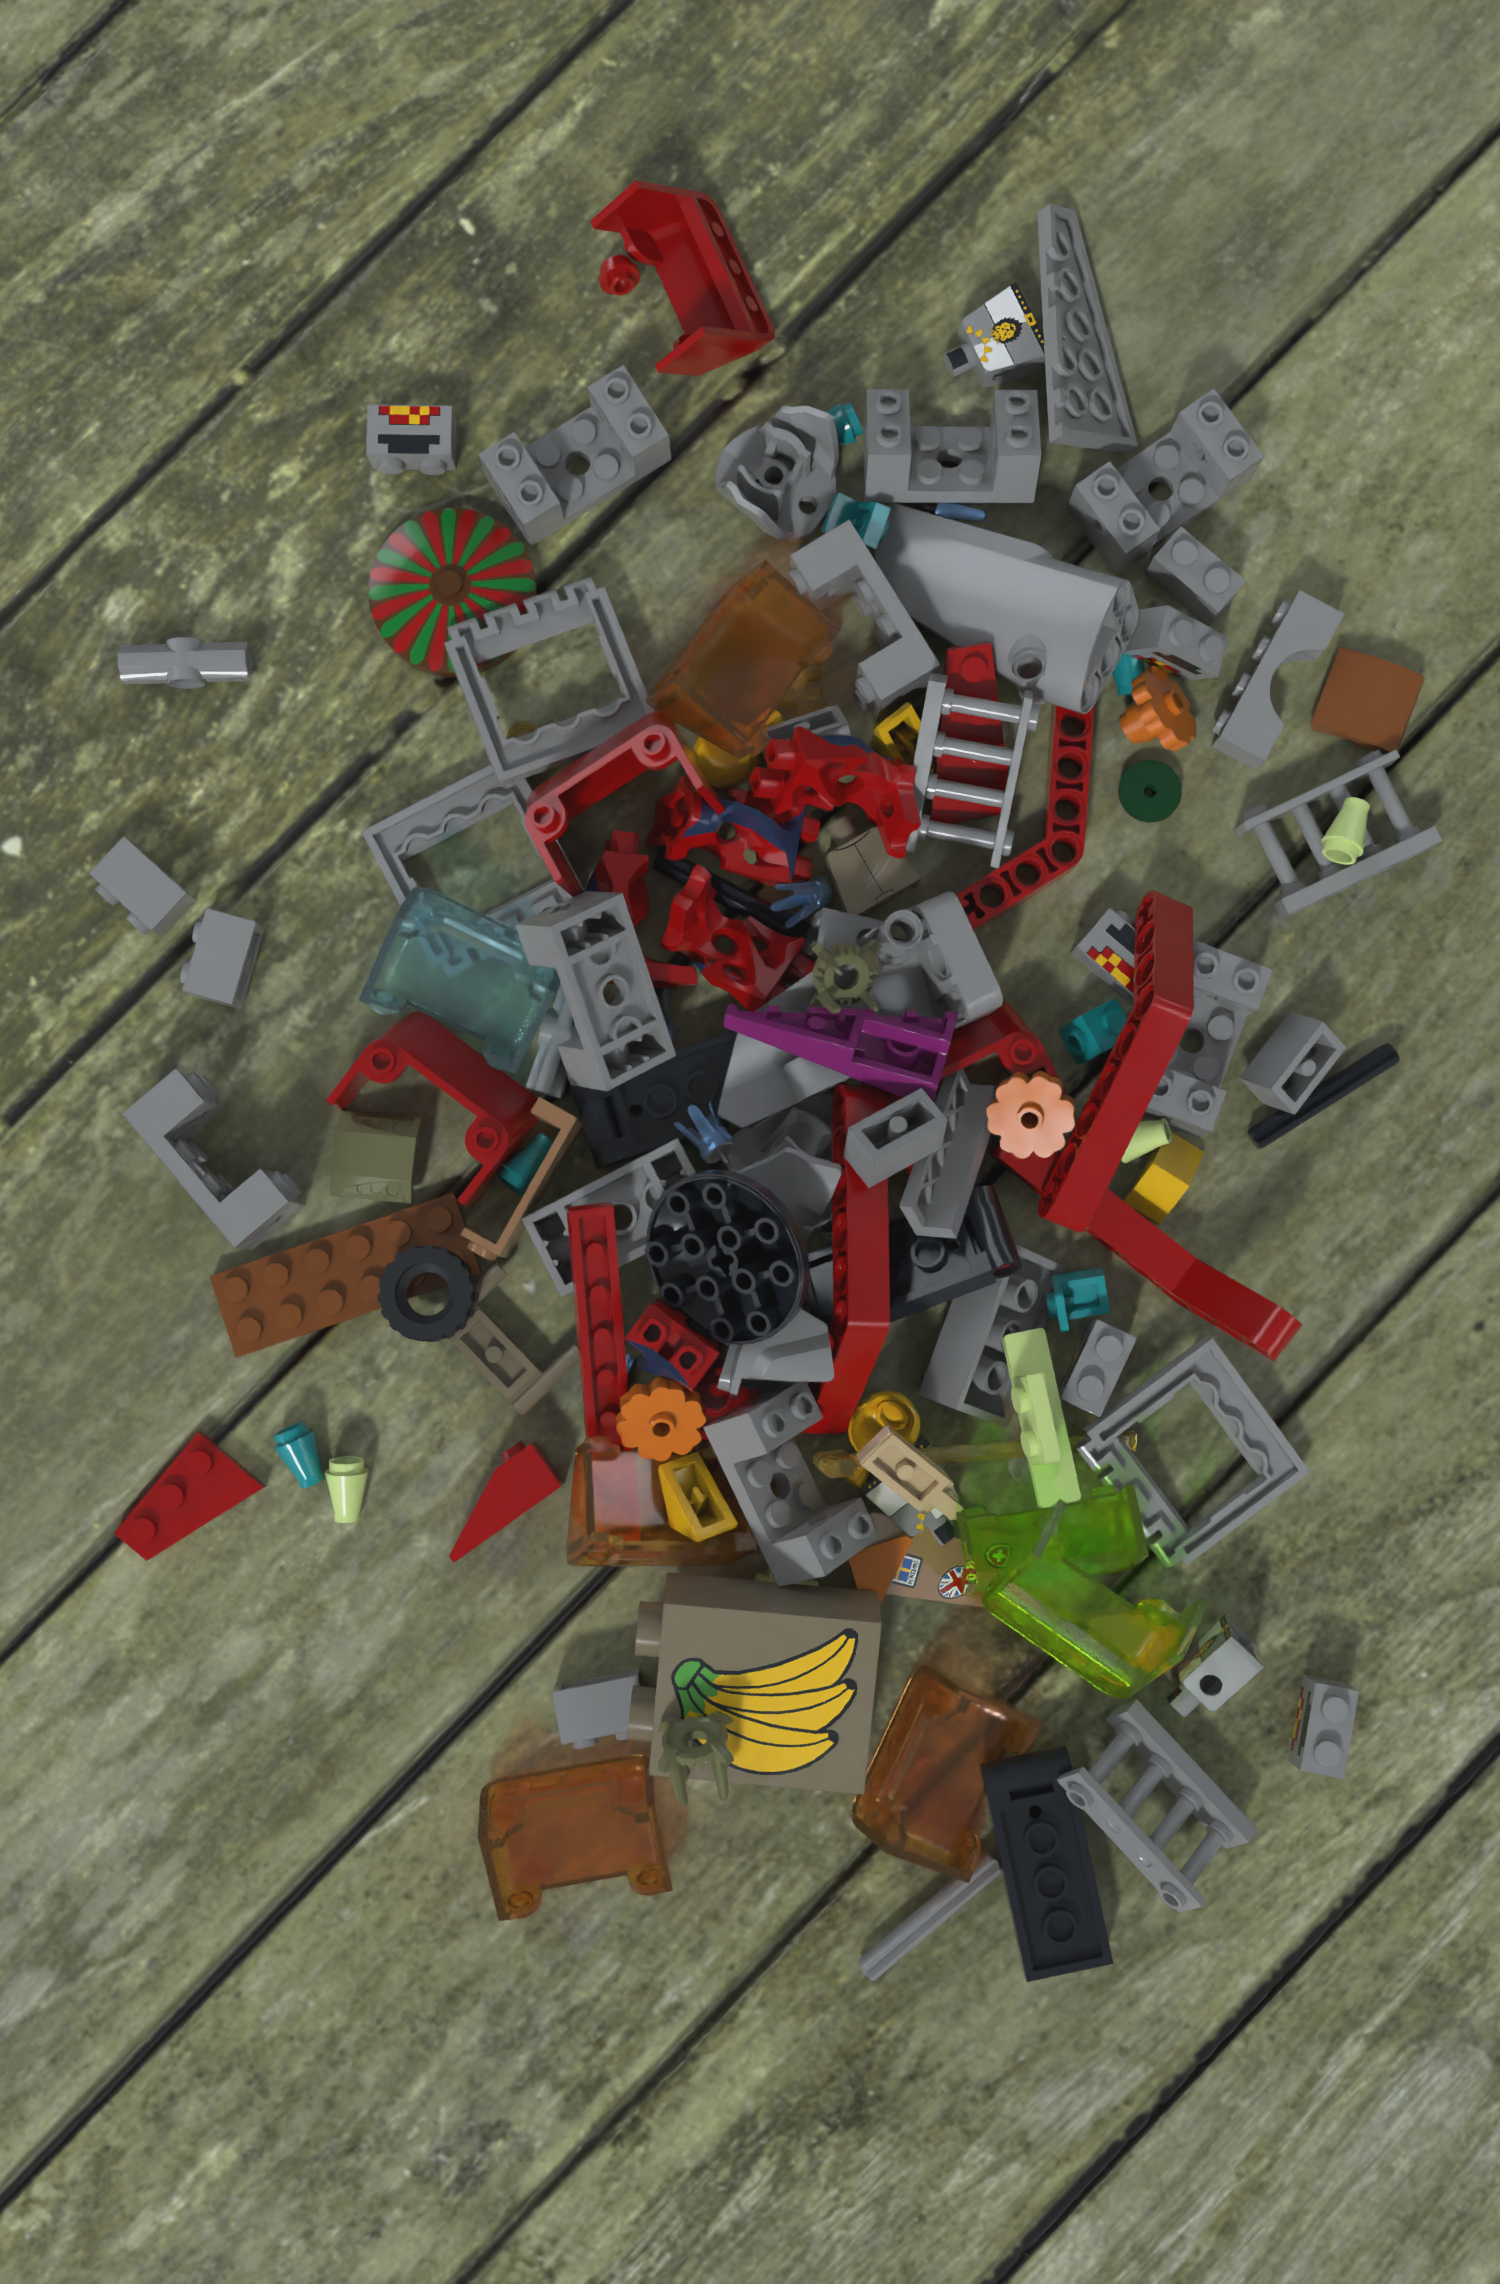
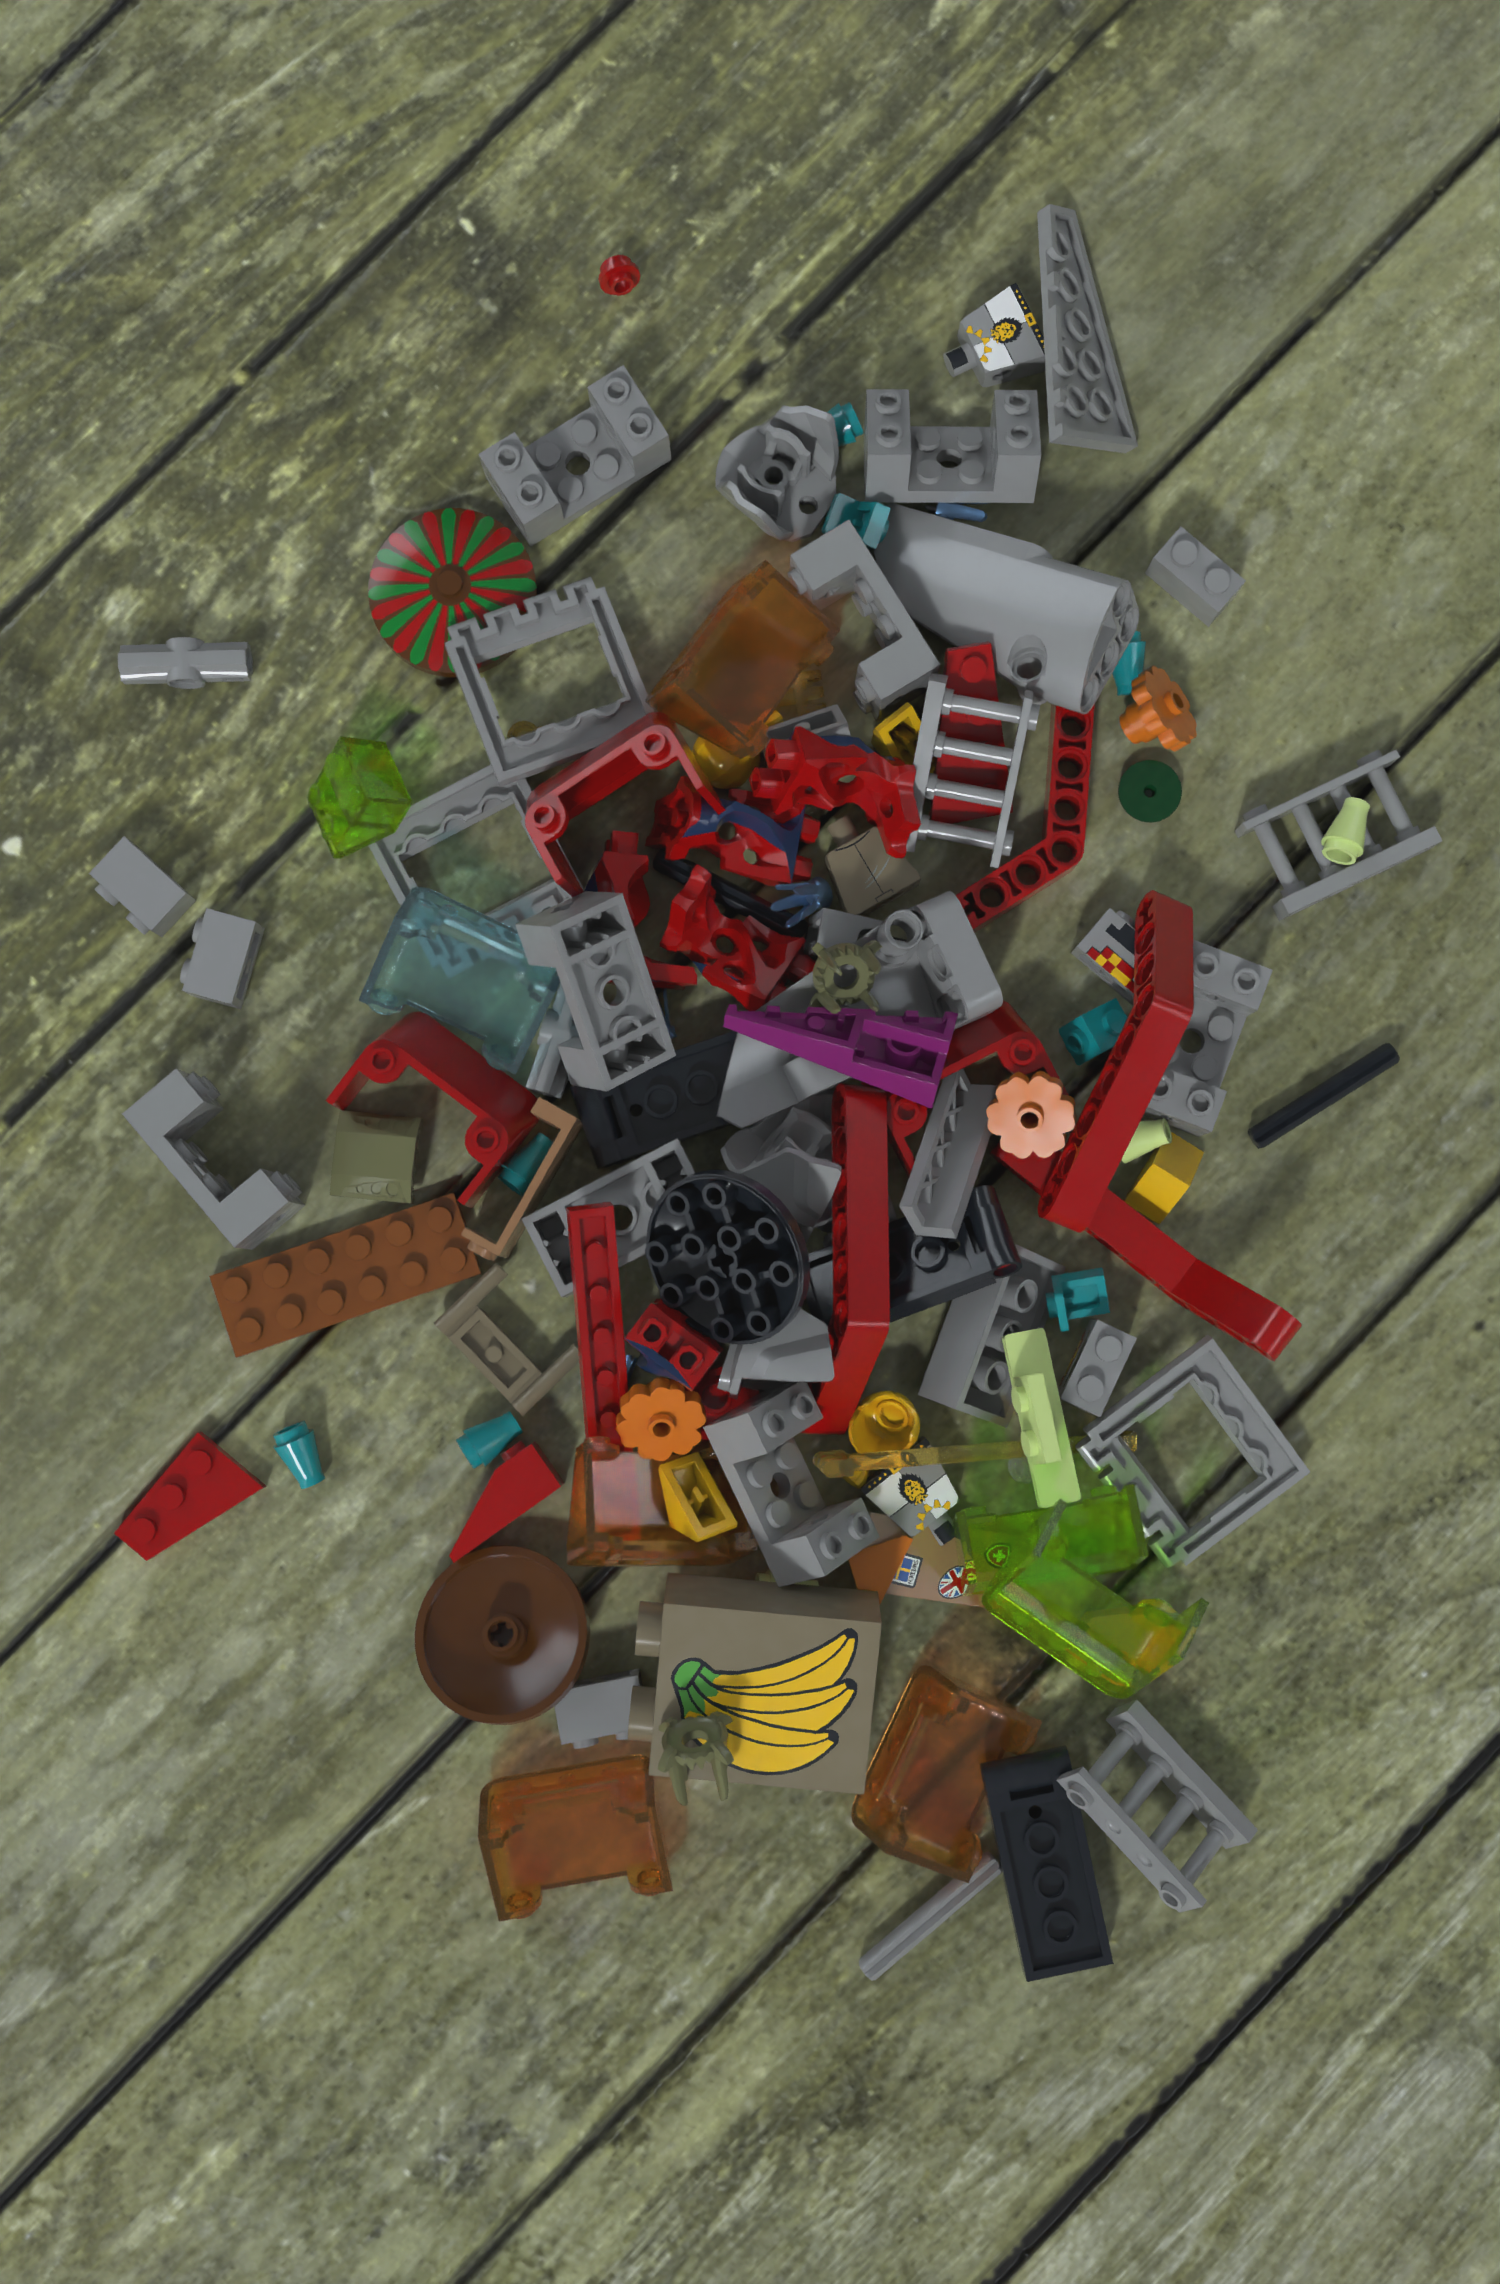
(346, 1486): yellowish green cone -> none
(358, 796): none -> clear neon green slope
(395, 1286): black tyre -> none
(411, 438): brick -> none
(488, 1439): none -> teal cone
(502, 1635): none -> reddish brown dish
(700, 270): red windscreen -> none
(713, 1138): flat silver piece -> none
(895, 1137): light grey brick -> none
(909, 1473): tan hinge -> none
(1177, 644): light grey brick -> none
(1198, 461): light grey plate -> none
(1226, 1656): light grey torso -> none
(1253, 724): light grey arch -> none
(1292, 1062): light grey brick -> none
(1323, 1726): light grey brick -> none
(1367, 701): dark orange slope -> none

